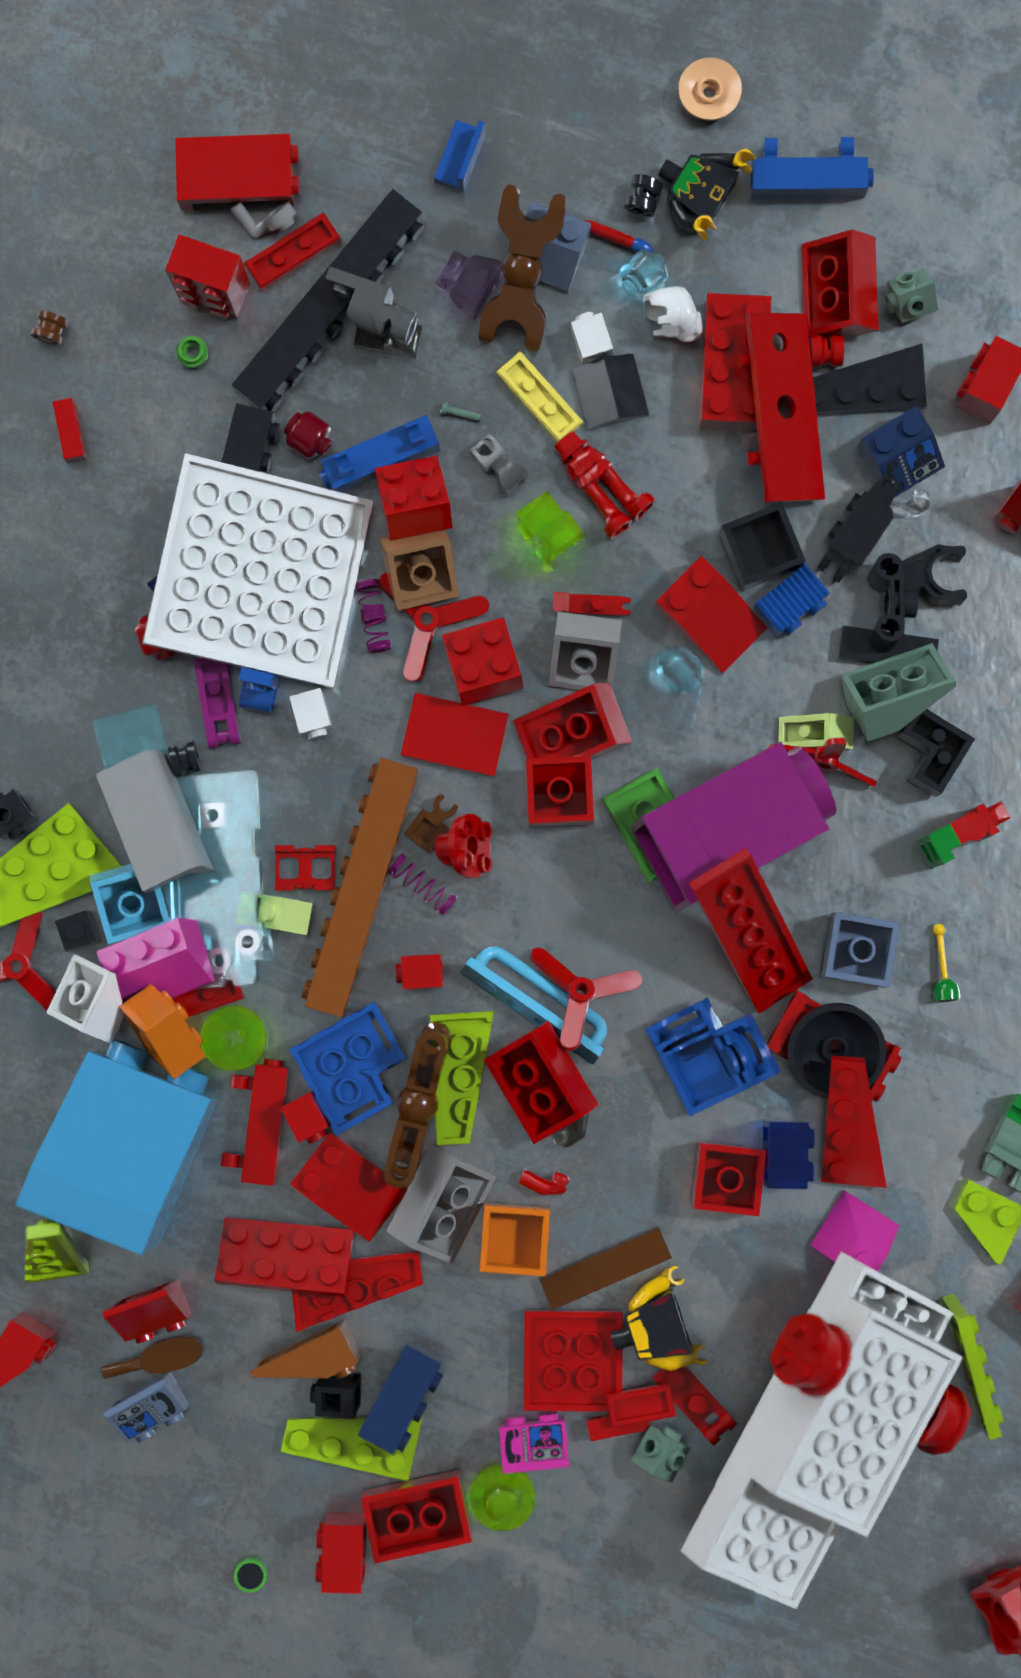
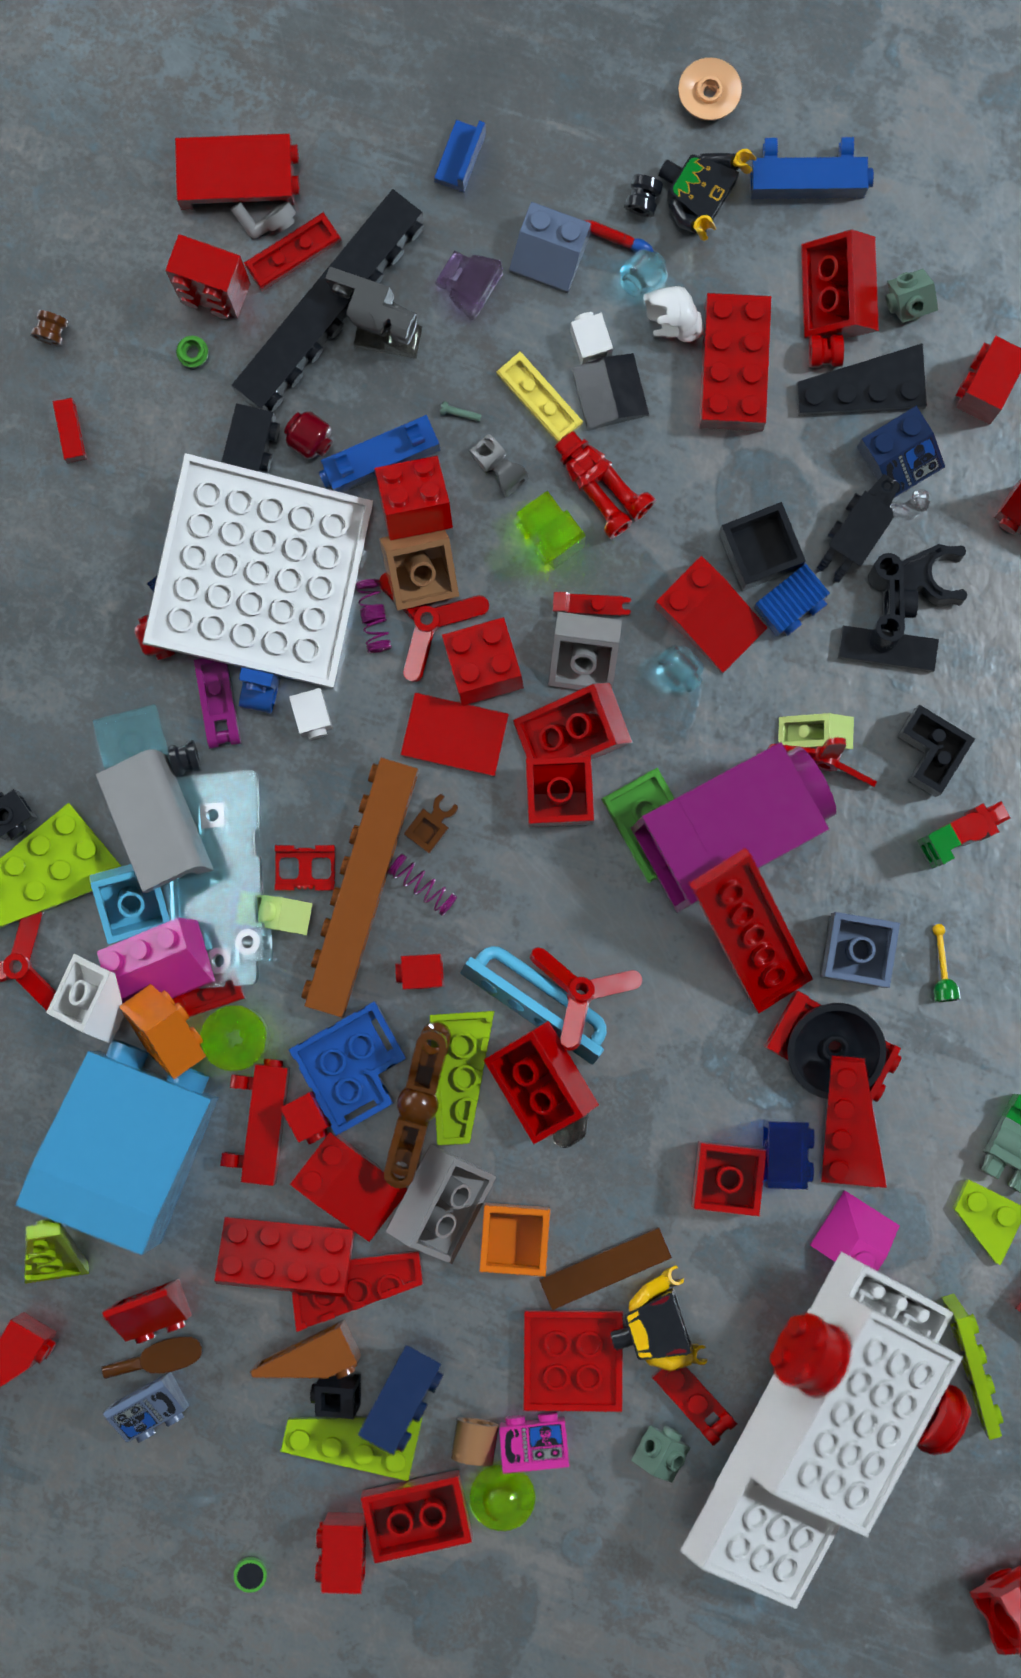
(78, 931): black brick -> none
(466, 846): red plate -> none
(474, 1441): none -> medium nougat piece
(522, 268): reddish brown piece -> none
(542, 1186): red arm -> none
(600, 1428): red piece -> none
(640, 1405): red tile -> none
(711, 1059): blue piece -> none
(789, 446): red piece -> none
(896, 690): sand green slope -> none

